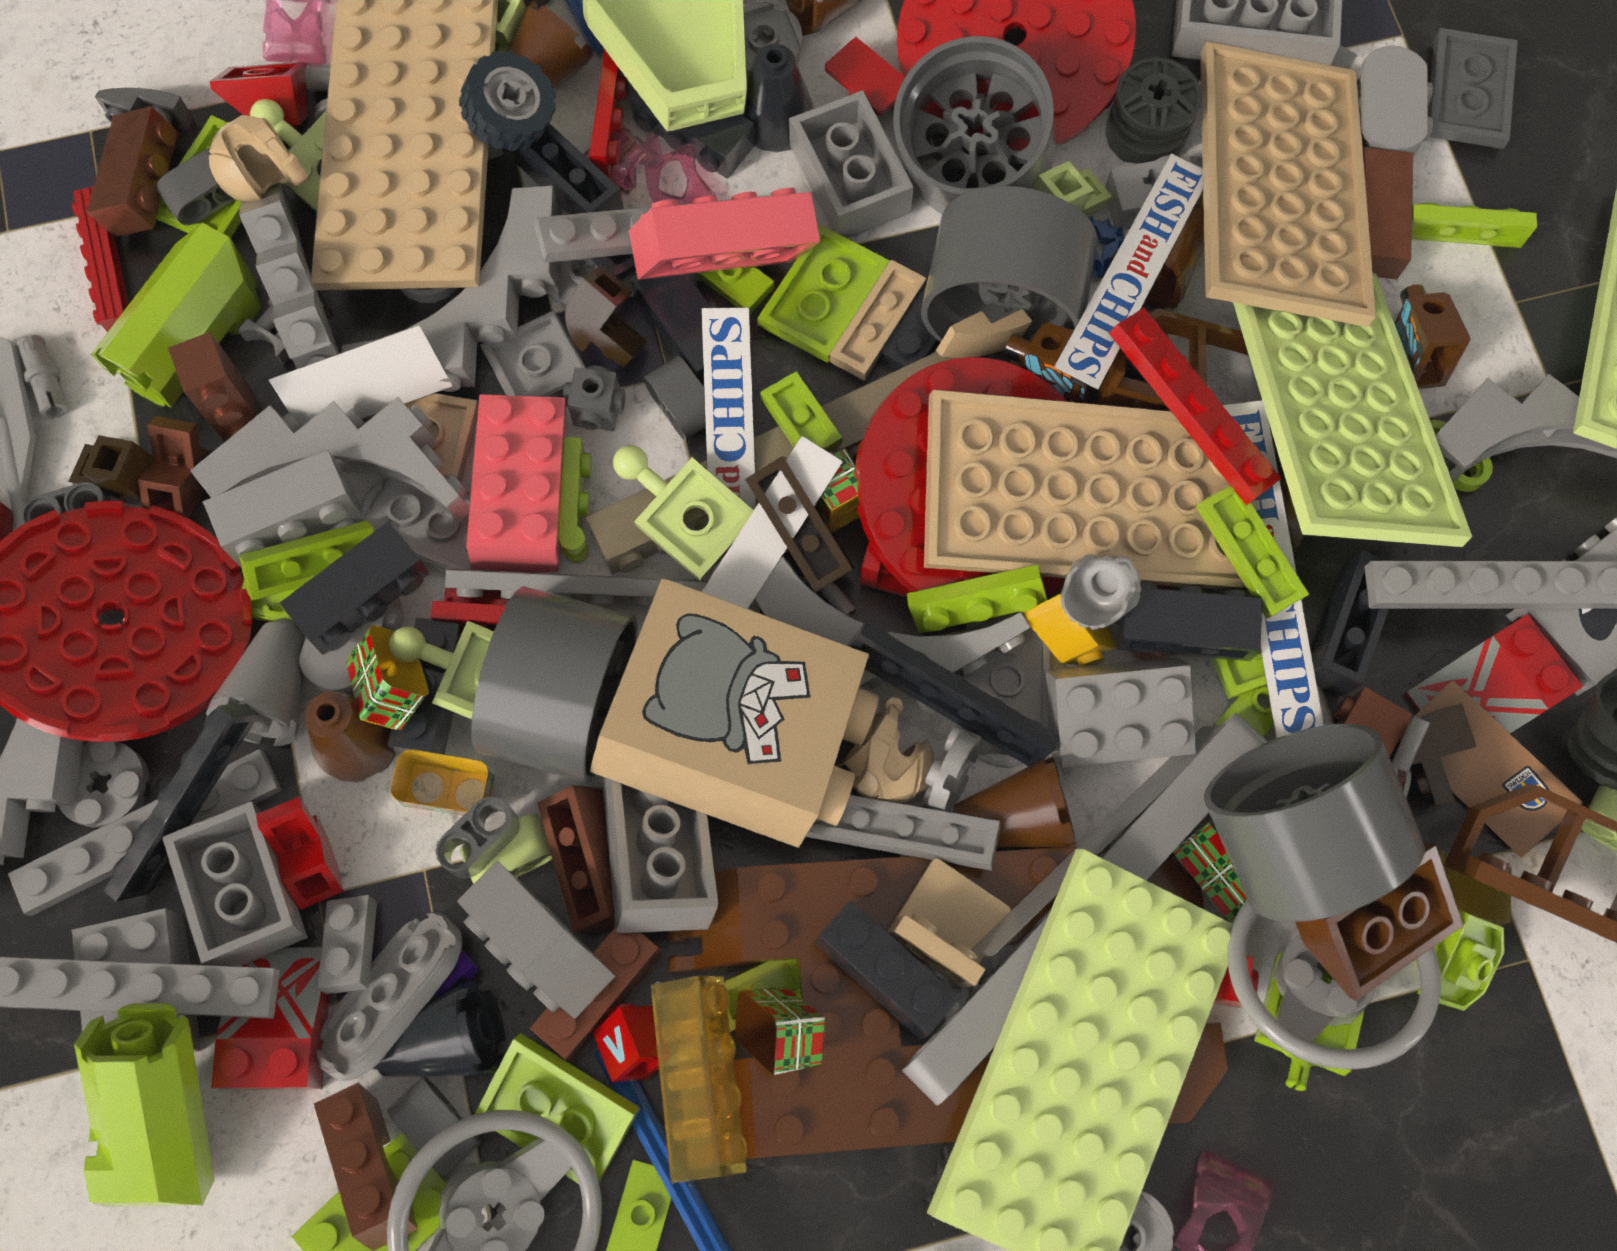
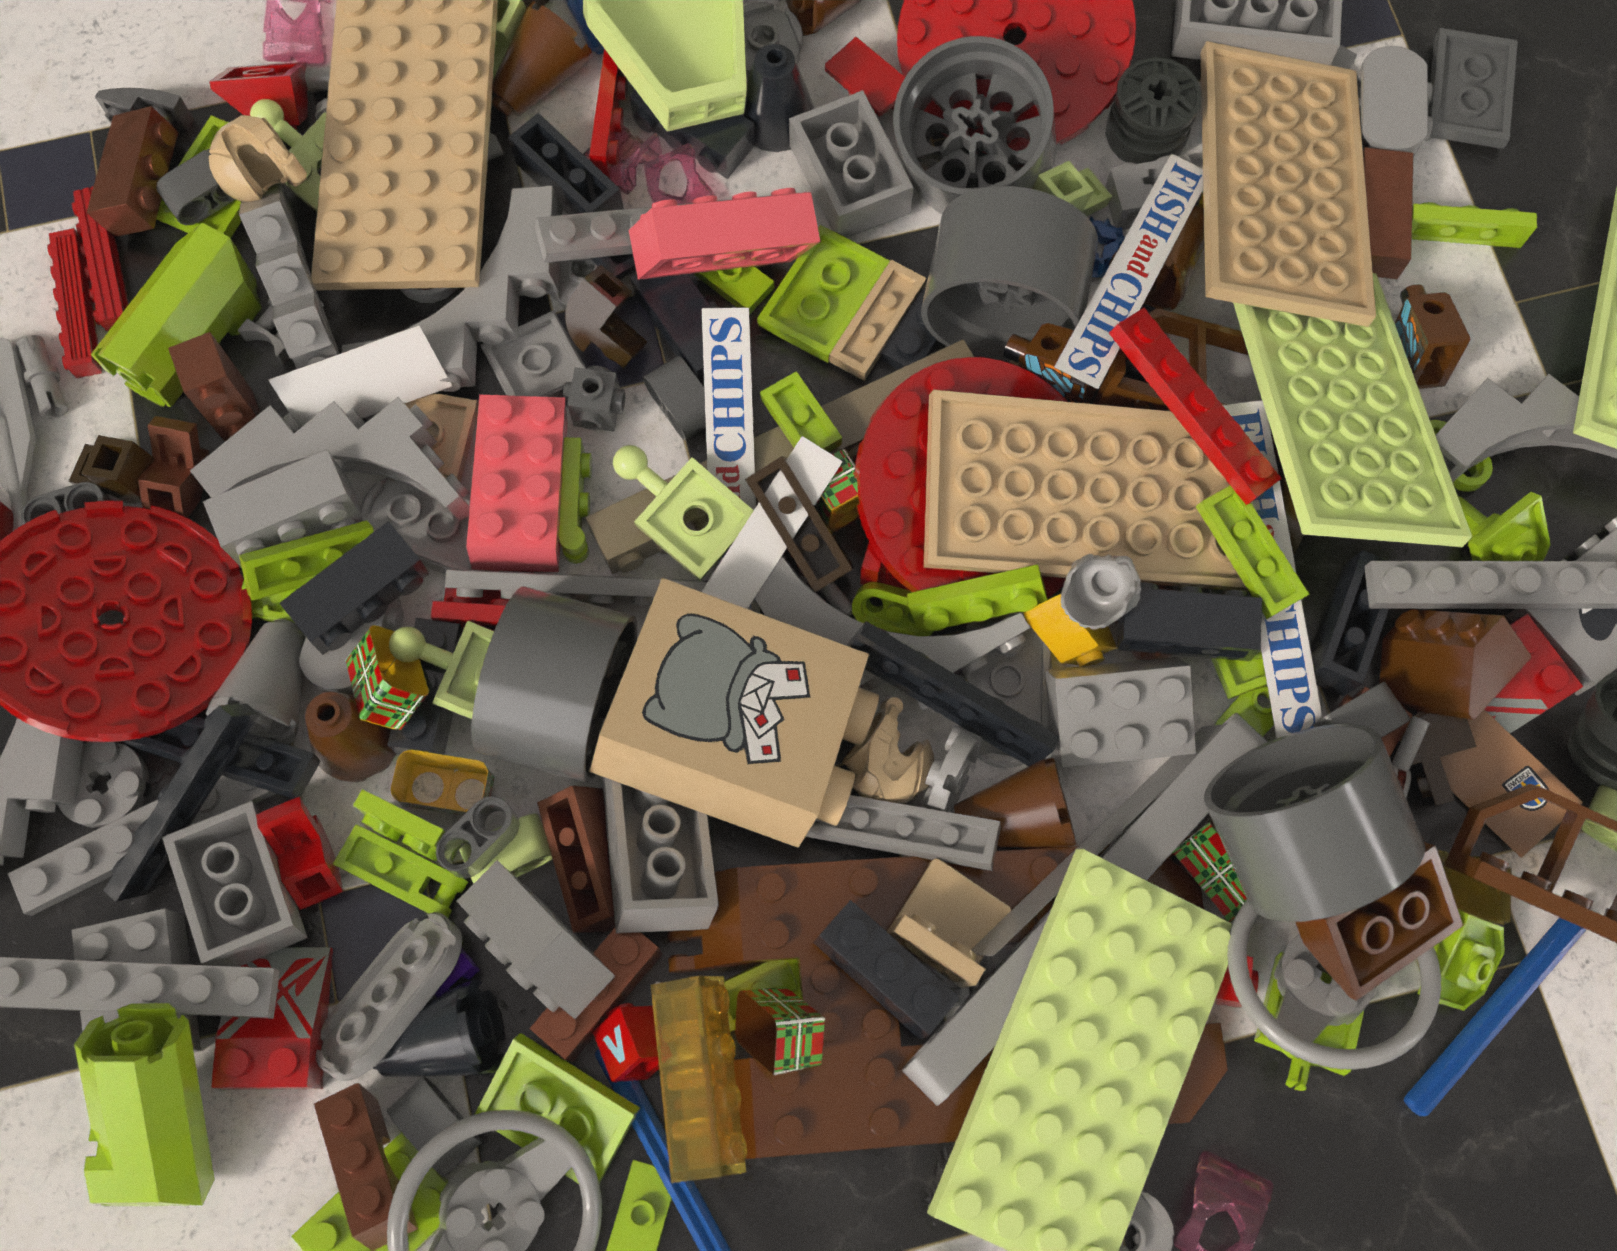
(74, 303): none -> red piece
(256, 762): none -> black plate
(347, 945): light grey plate -> none
(395, 822): none -> lime plate
(398, 871): none -> lime plate
(501, 121): black wheel -> none
(892, 615): none -> lime plate
(980, 337): tan slope -> none
(1375, 709): none -> dark grey beam
(1450, 661): none -> reddish brown slope
(1492, 1017): none -> blue axle
(1513, 536): none -> lime piece

